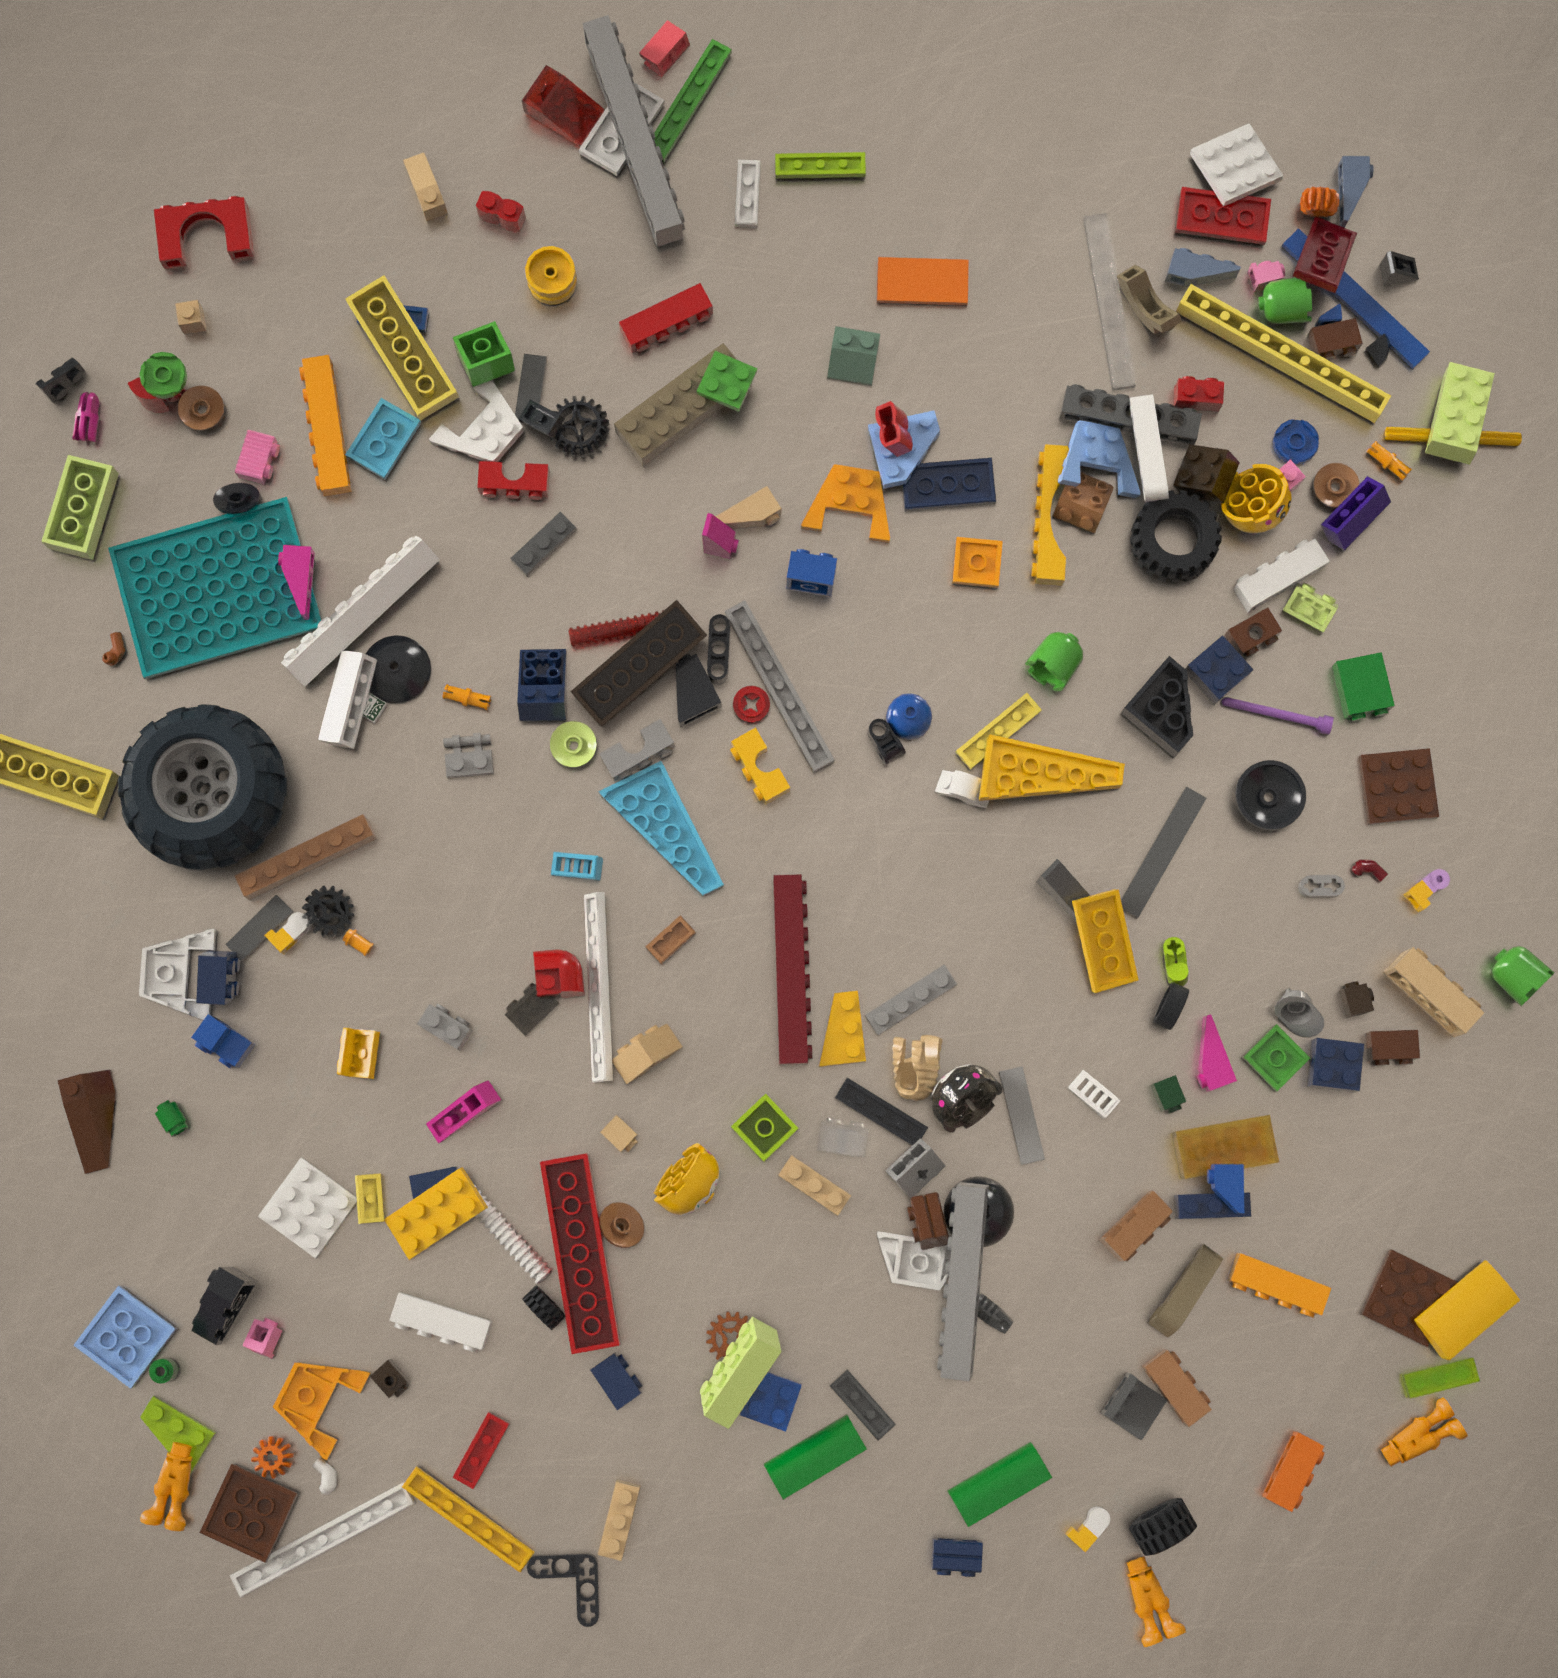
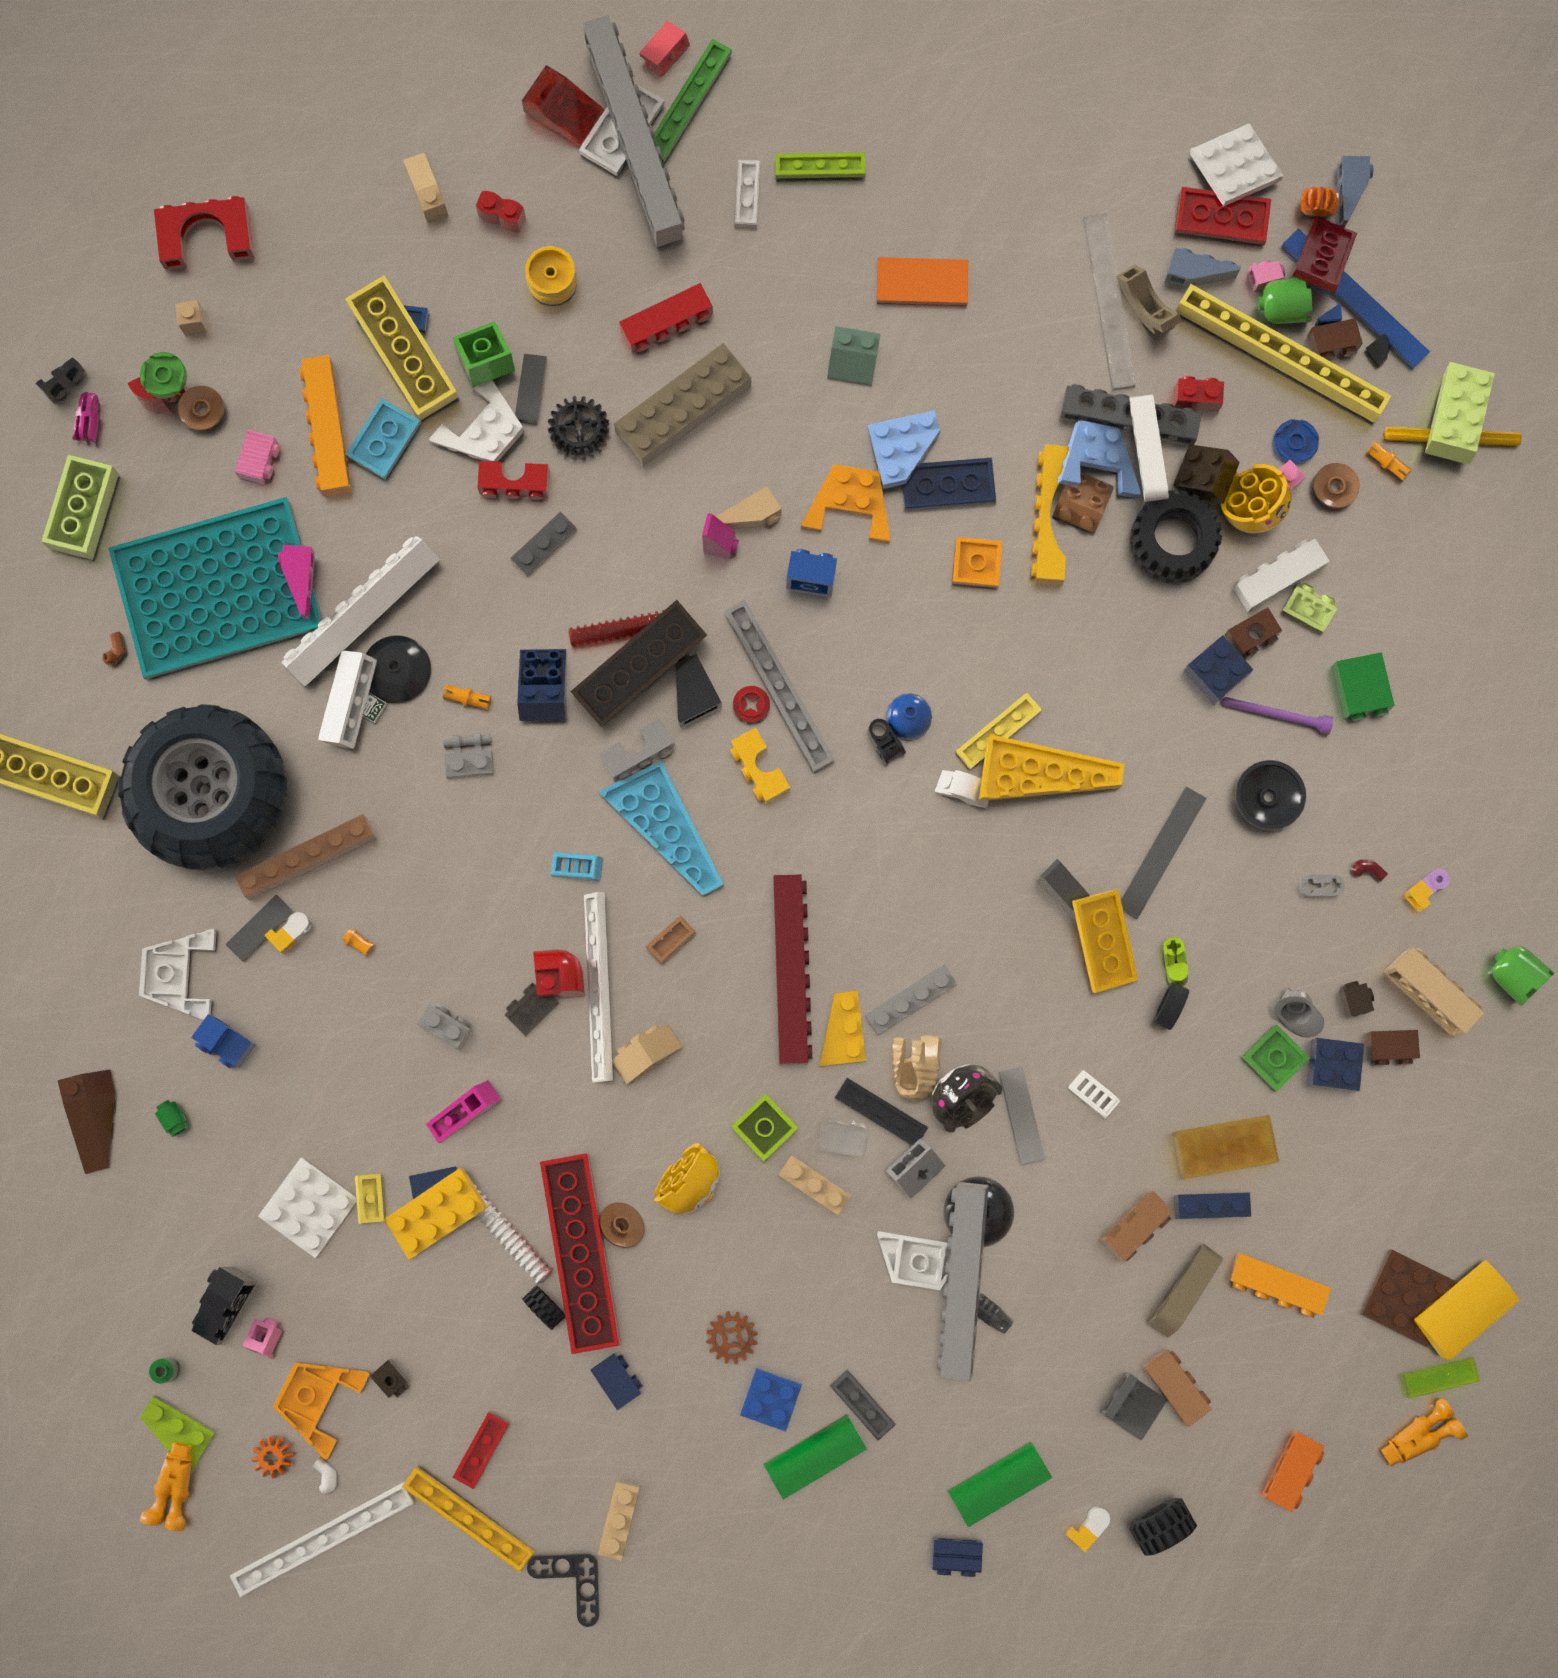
(125, 1337): light blue plate -> none
(217, 977): dark blue brick -> none
(236, 498): black dish -> none
(249, 1513): reddish brown plate -> none
(320, 906): black gear -> none
(358, 1053): yellow bracket -> none
(440, 1321): white brick -> none
(541, 418): black plate -> none
(565, 735): yellowish green dish -> none
(620, 1134): tan brick -> none
(718, 638): black beam -> none
(727, 381): bright green plate -> none
(740, 1372): yellowish green brick -> none
(893, 428): red brick -> none
(929, 1221): reddish brown brick -> none
(1056, 660): bright green cylinder -> none
(1149, 1597): light orange piece -> none
(1164, 707): black brick -> none
(1168, 1094): dark green brick -> none
(1213, 1061): dark pink slope -> none
(1228, 1184): blue slope -> none
(1356, 513): dark purple brick -> none
(1398, 268): black slope -> none
(1399, 786): reddish brown plate -> none

